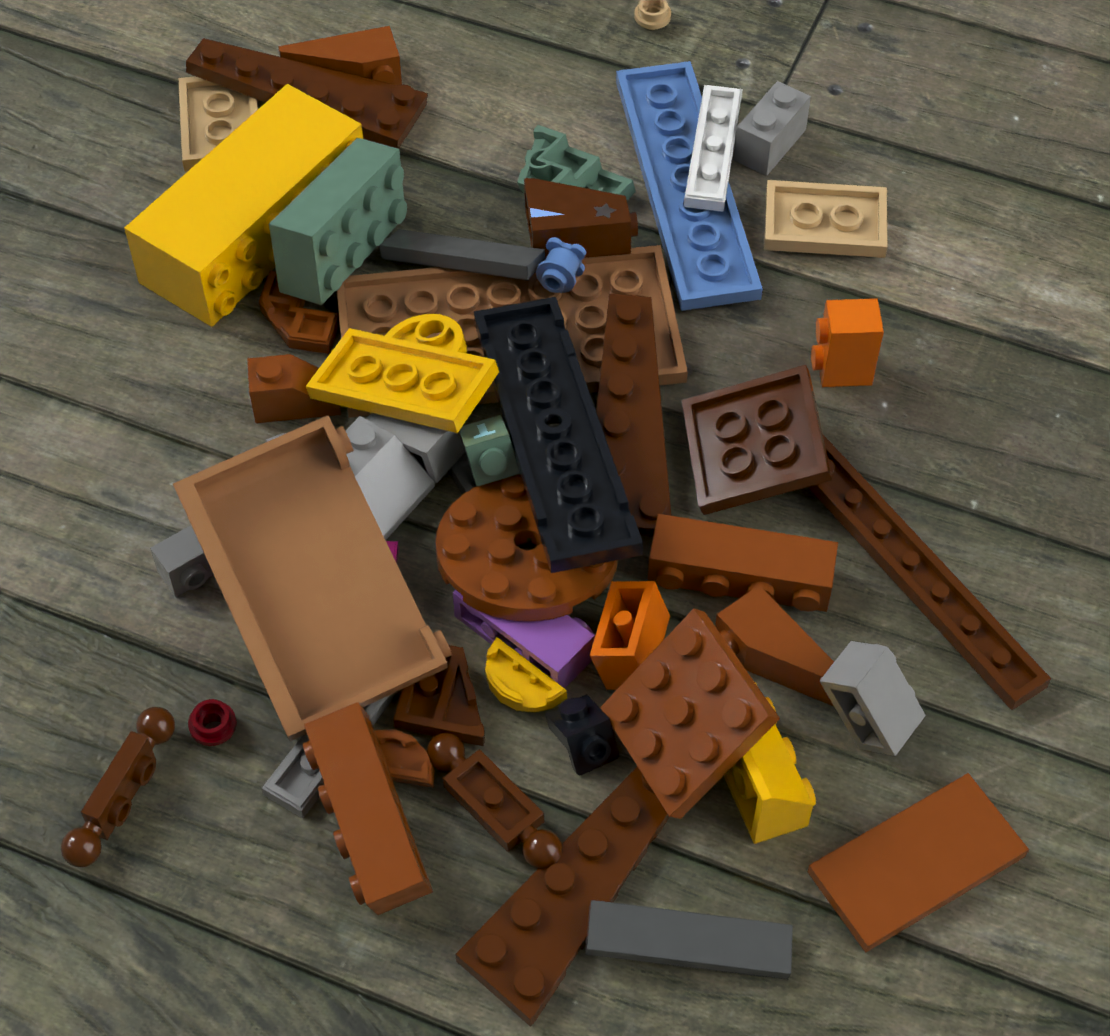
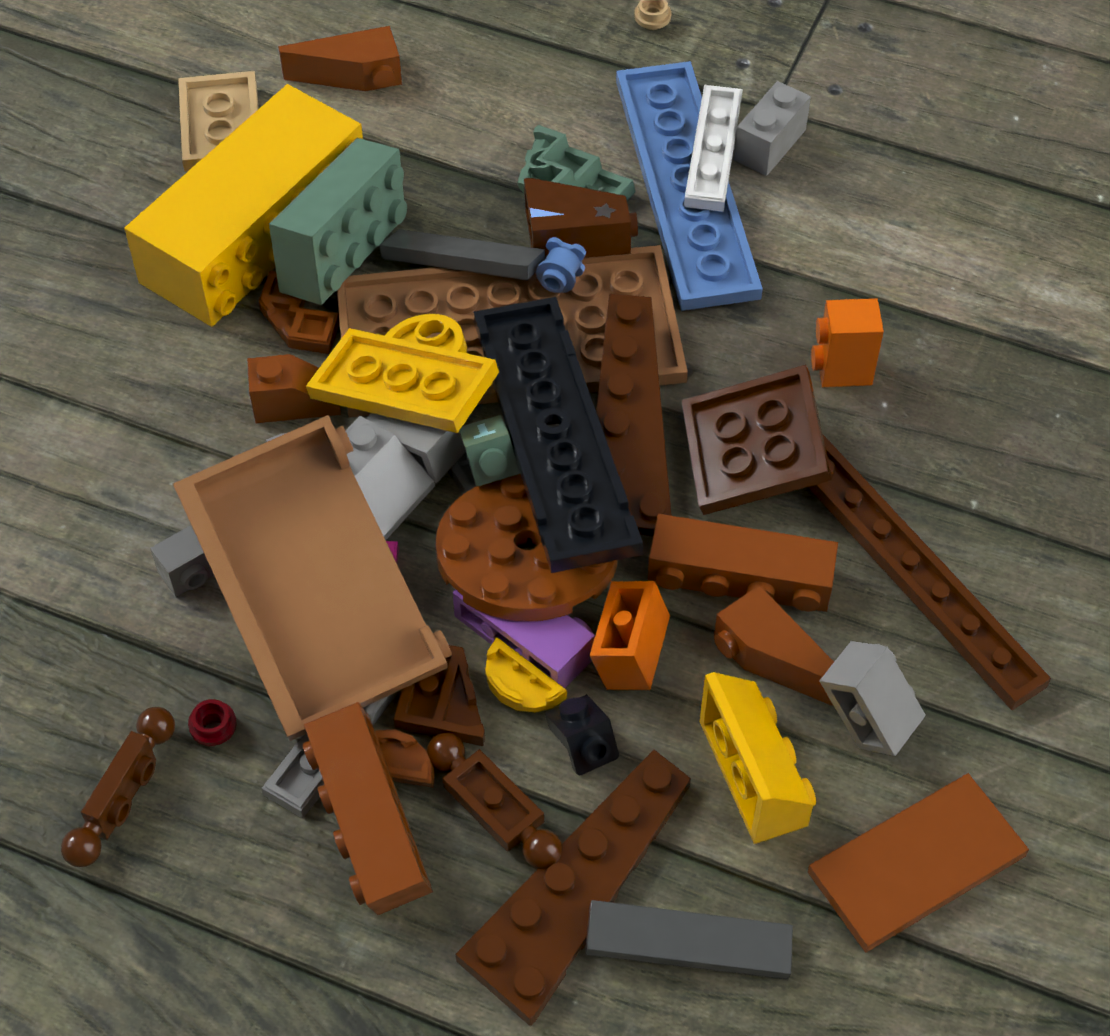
(381, 107): reddish brown wing -> none
(689, 713): dark orange plate -> none
(826, 218): tan plate -> none

